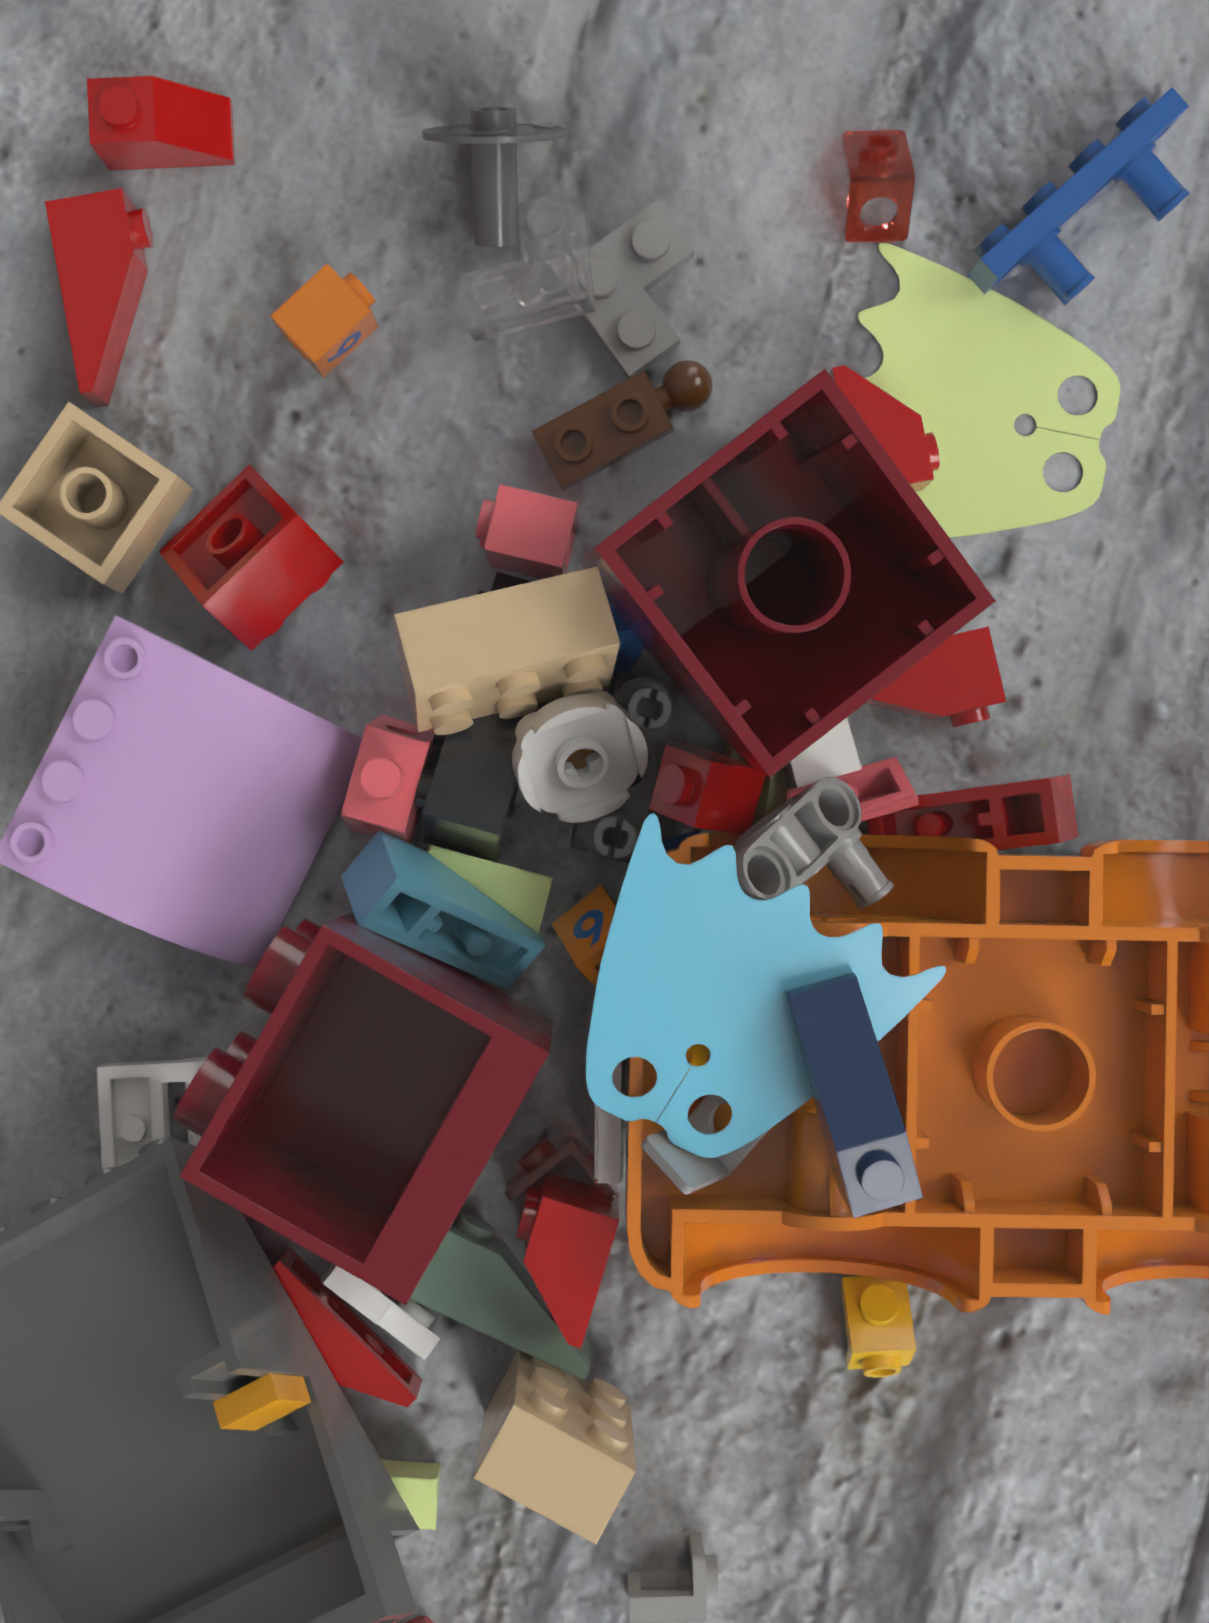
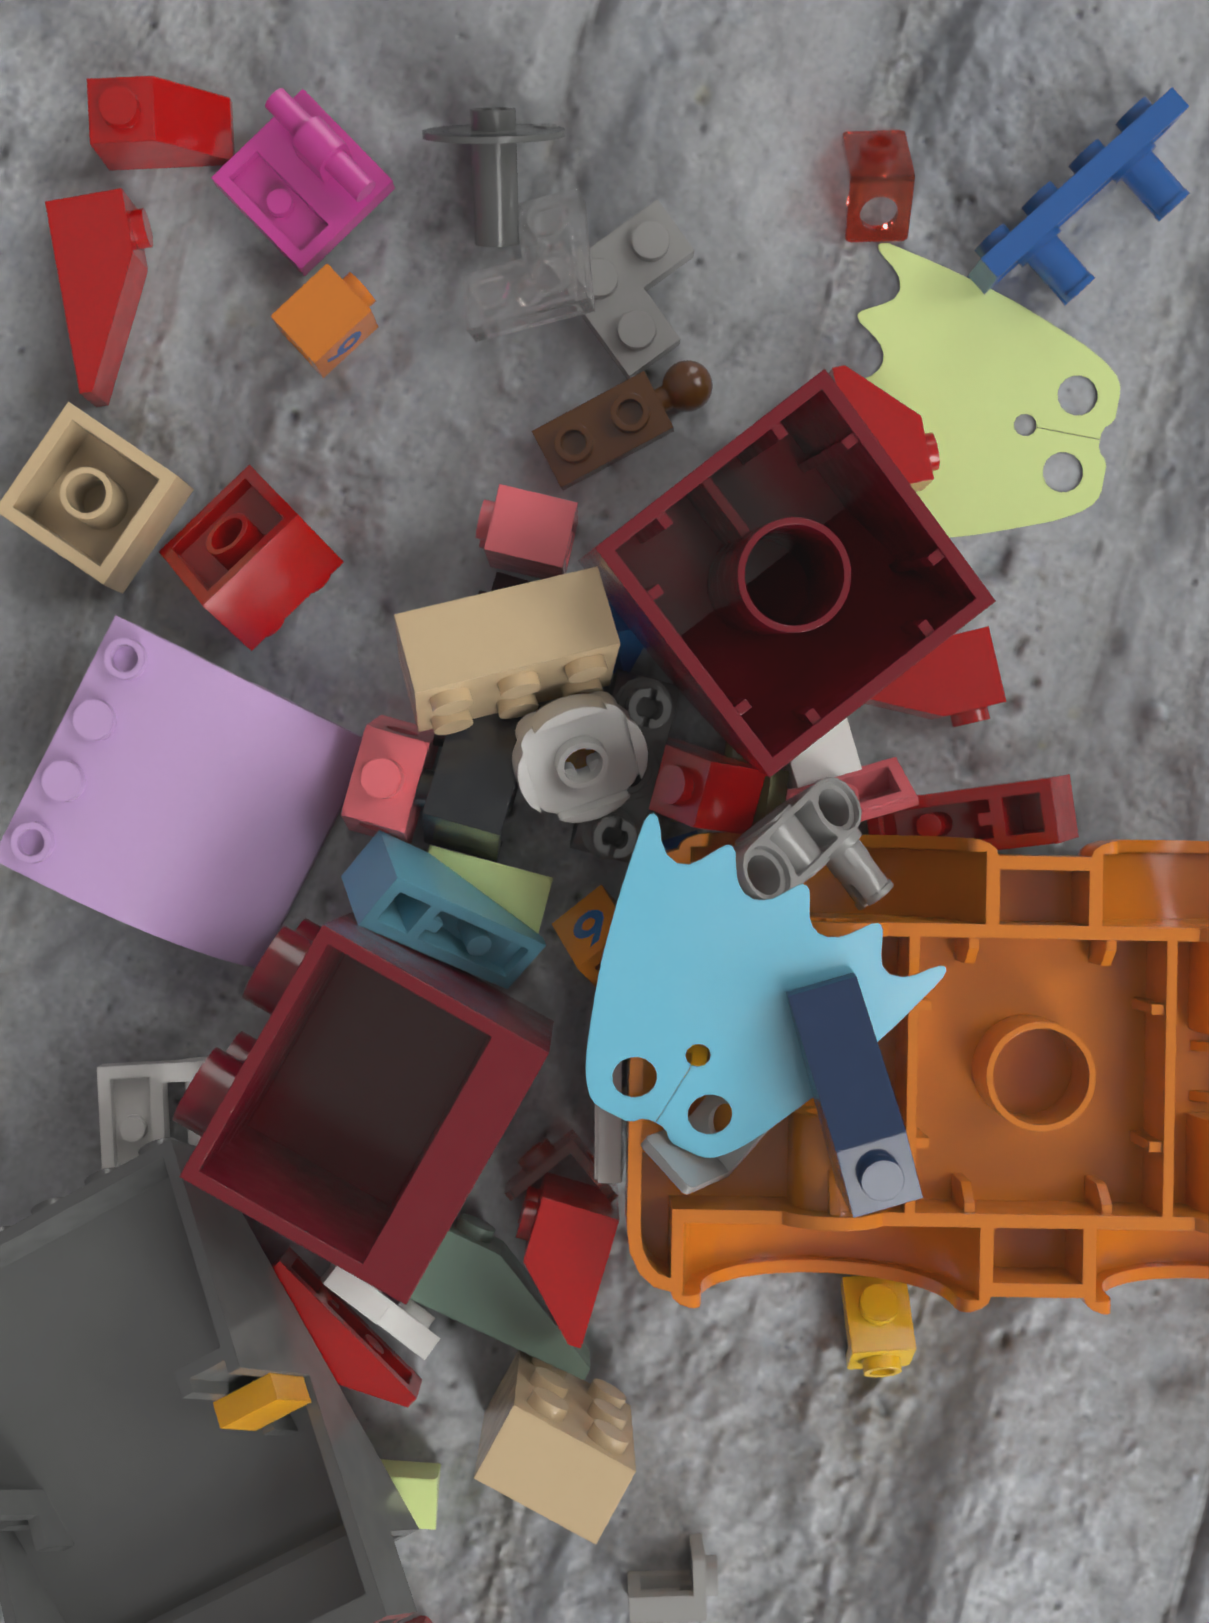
(303, 180): none -> dark pink plate

